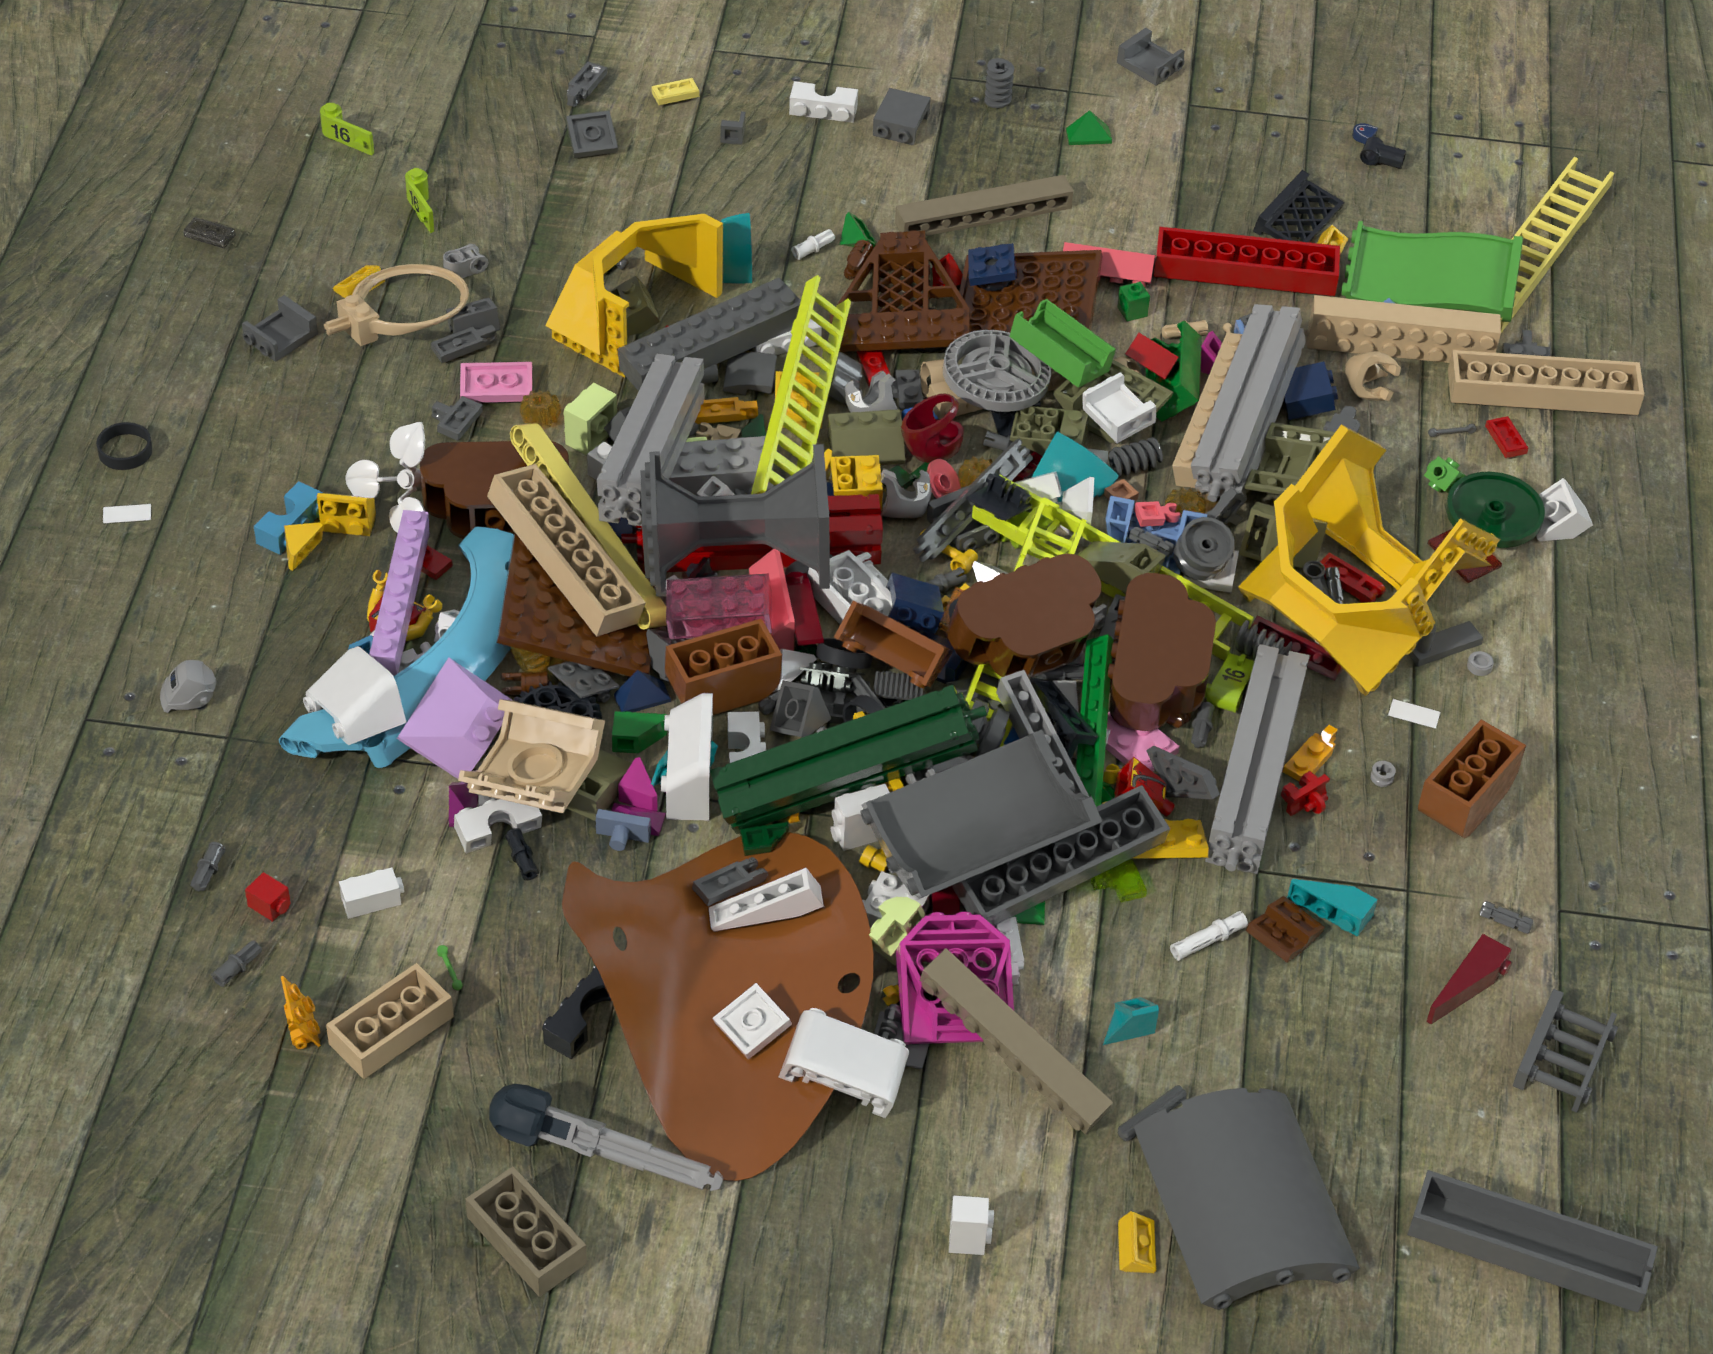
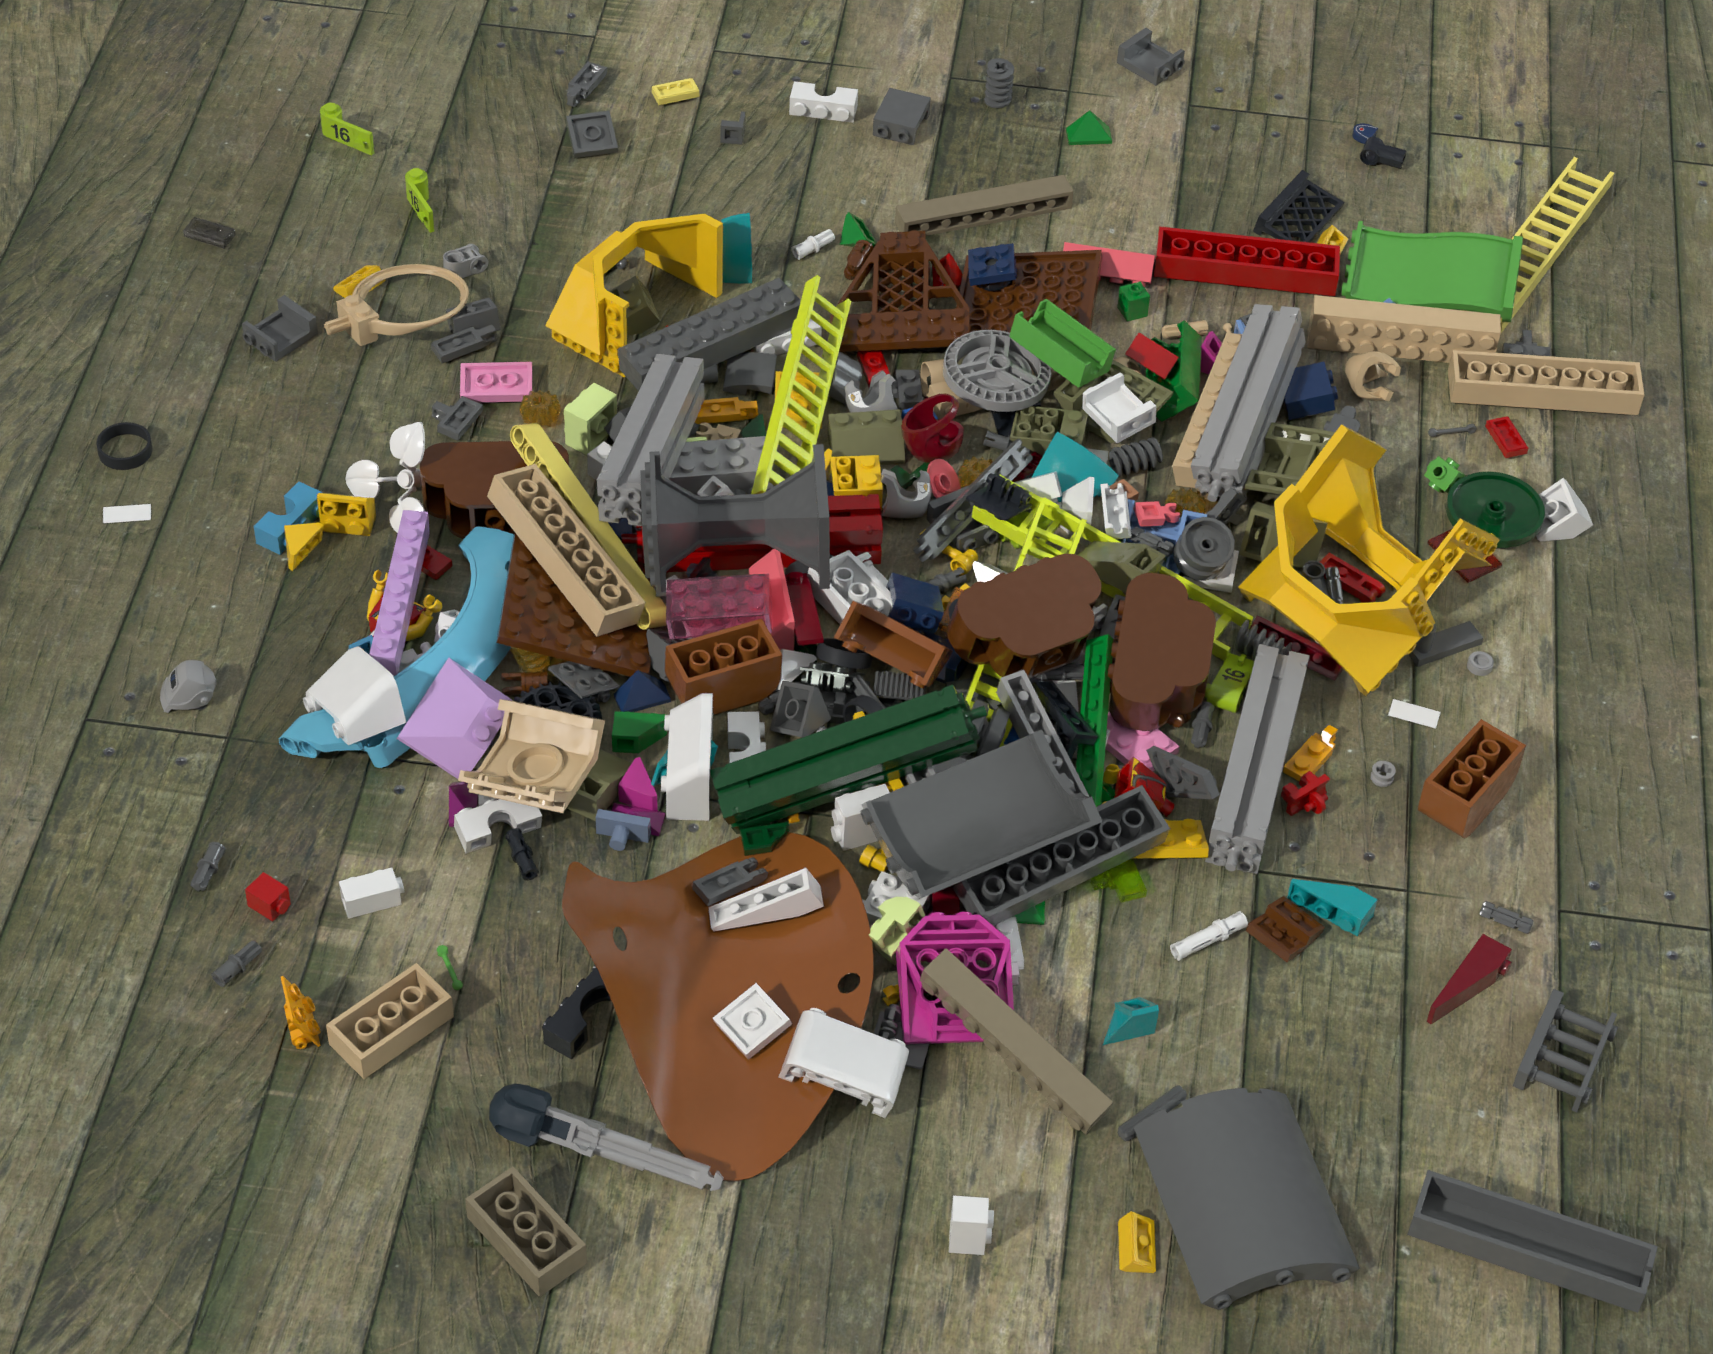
(1116, 512): none -> white hinge

